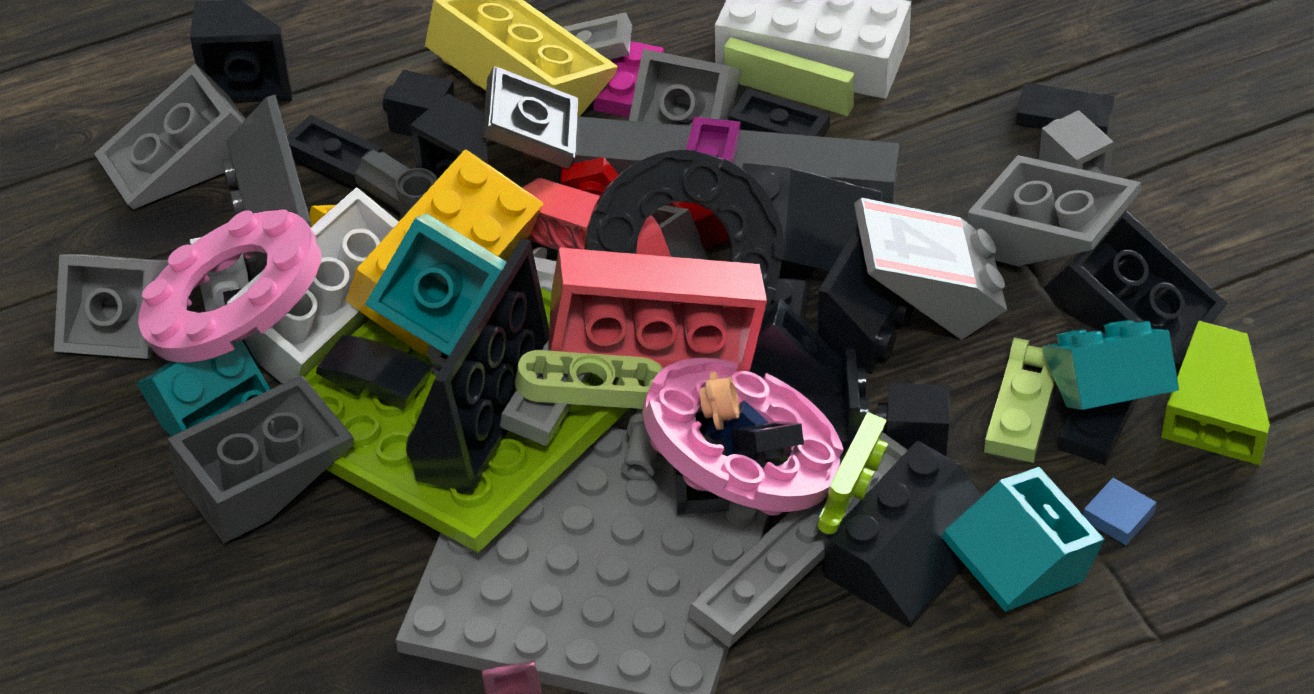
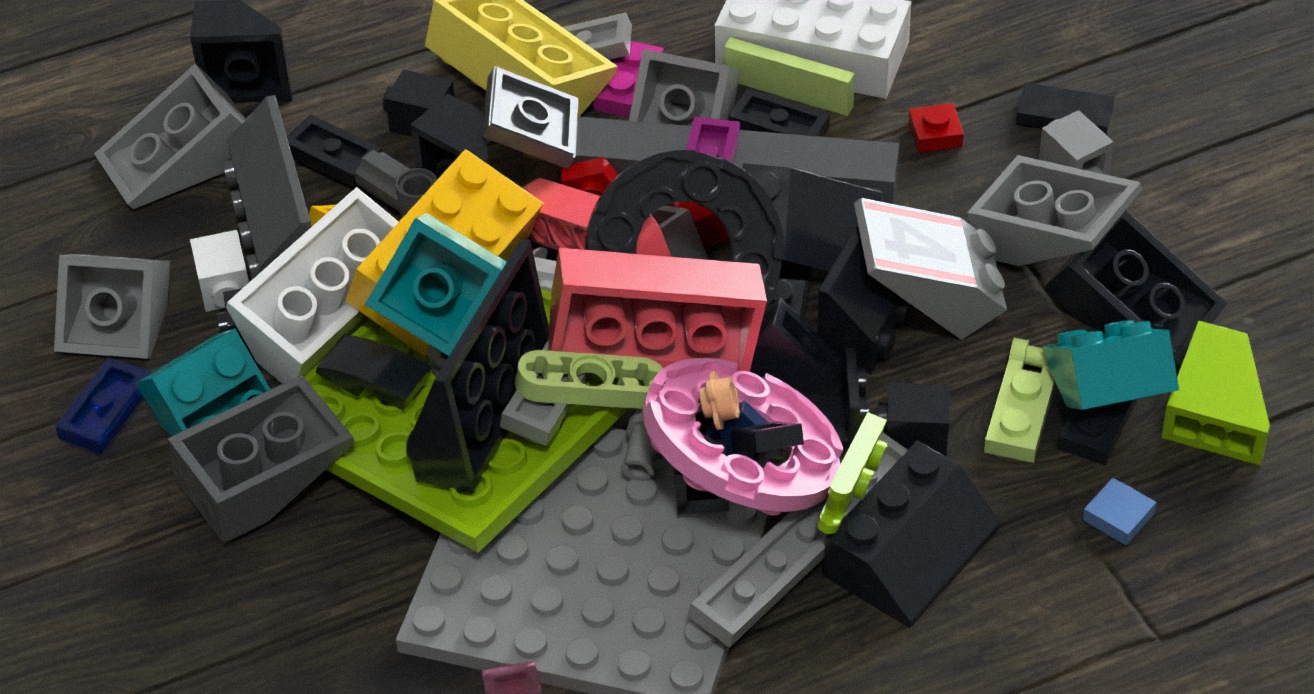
(102, 406): none -> clear blue plate
(195, 336): bright pink plate -> none
(935, 127): none -> red plate
(1024, 540): teal slope -> none

